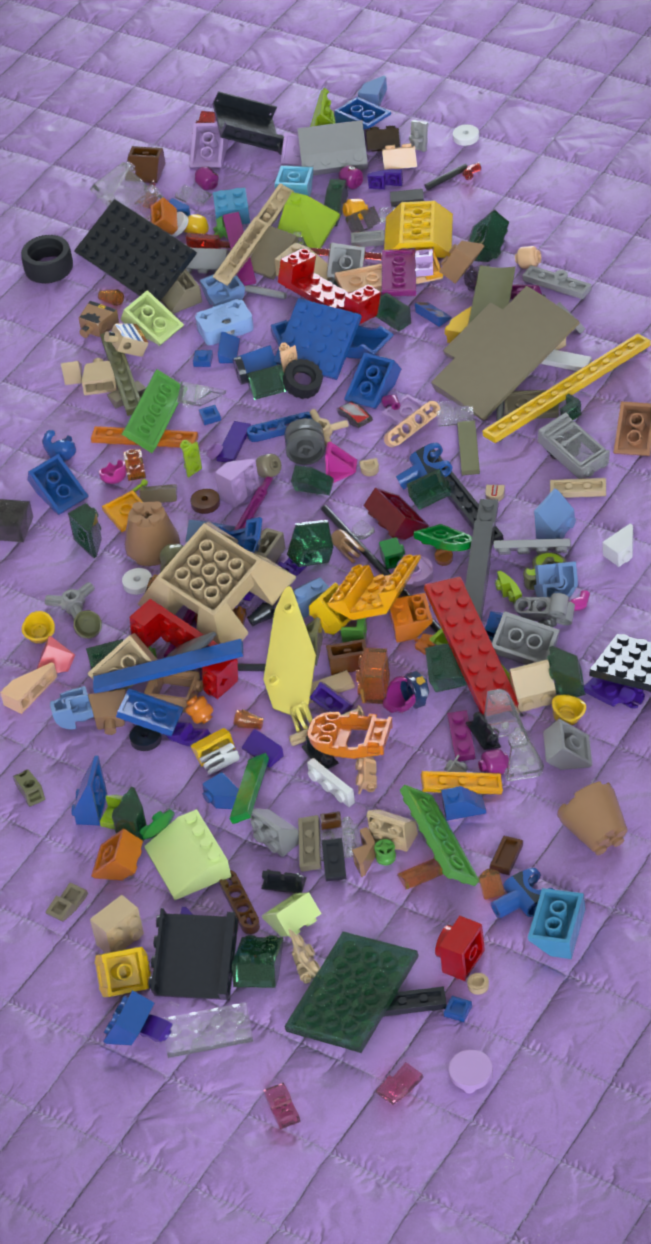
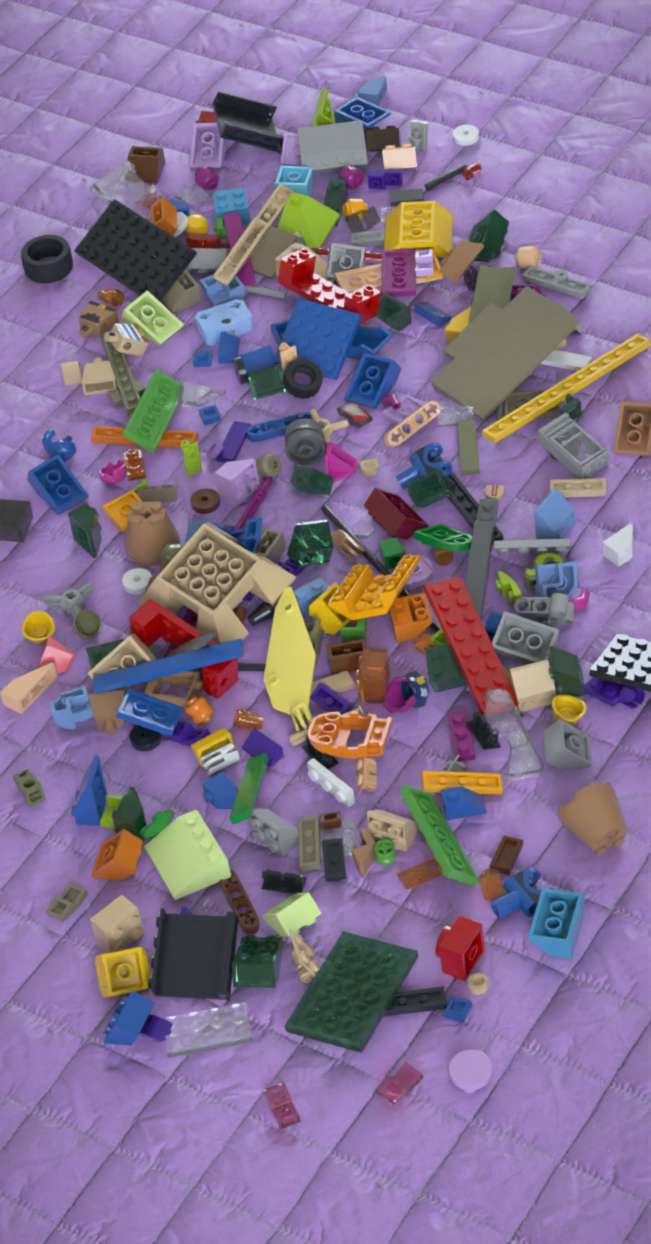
(493, 761): magenta head -> none

